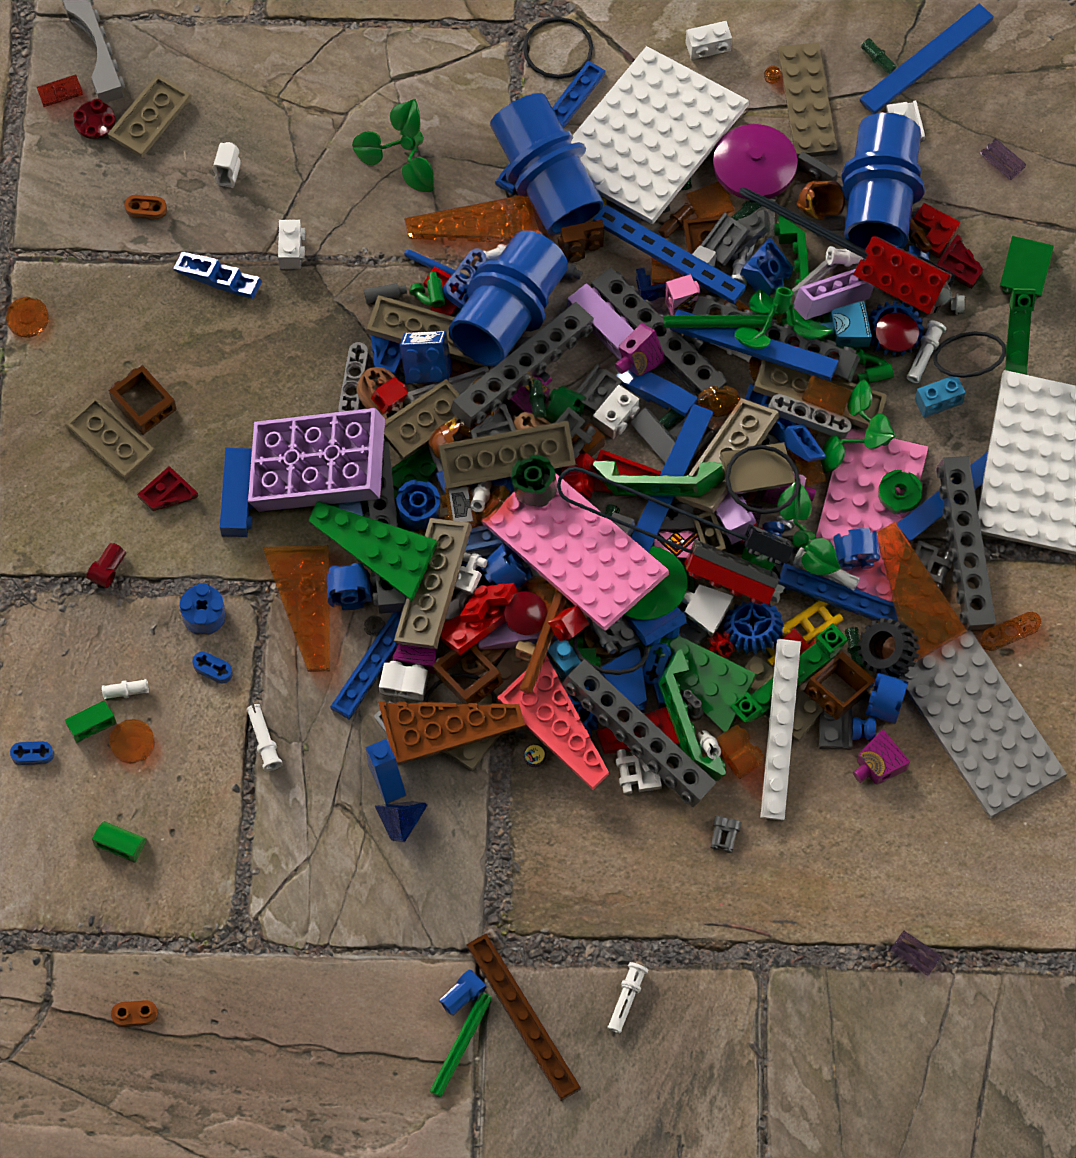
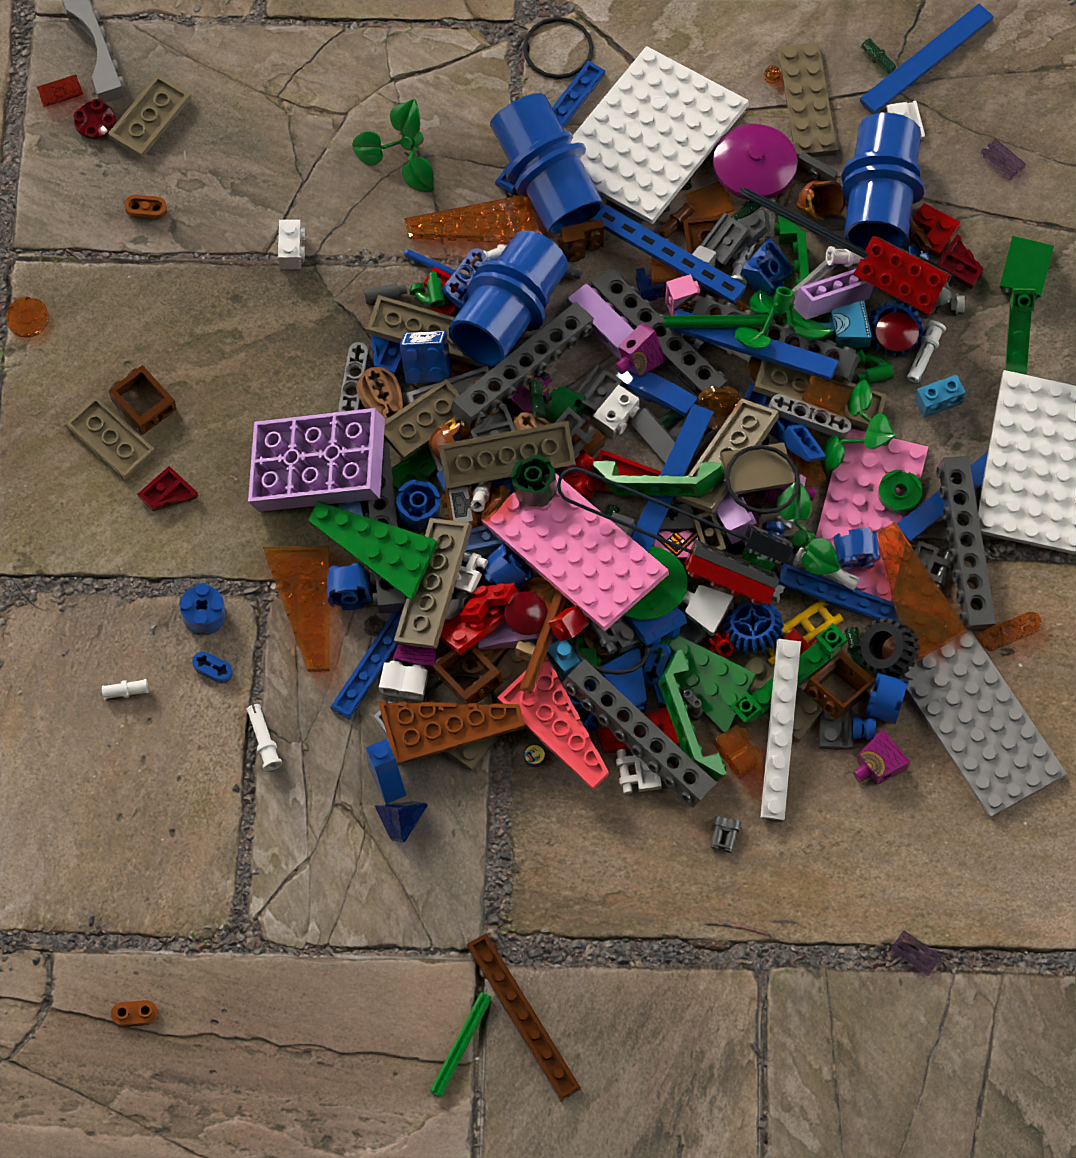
(33, 750): blue beam -> none
(90, 721): green panel -> none
(104, 570): dark red piece -> none
(118, 841): green brick -> none
(132, 741): clear orange tile -> none
(217, 275): blue slope -> none
(226, 164): white brick -> none
(235, 491): blue brick -> none
(389, 395): red brick -> none
(466, 989): blue piece -> none
(633, 987): white pin -> none
(708, 40): white brick -> none
(708, 744): white pin -> none
(973, 374): black piece -> none

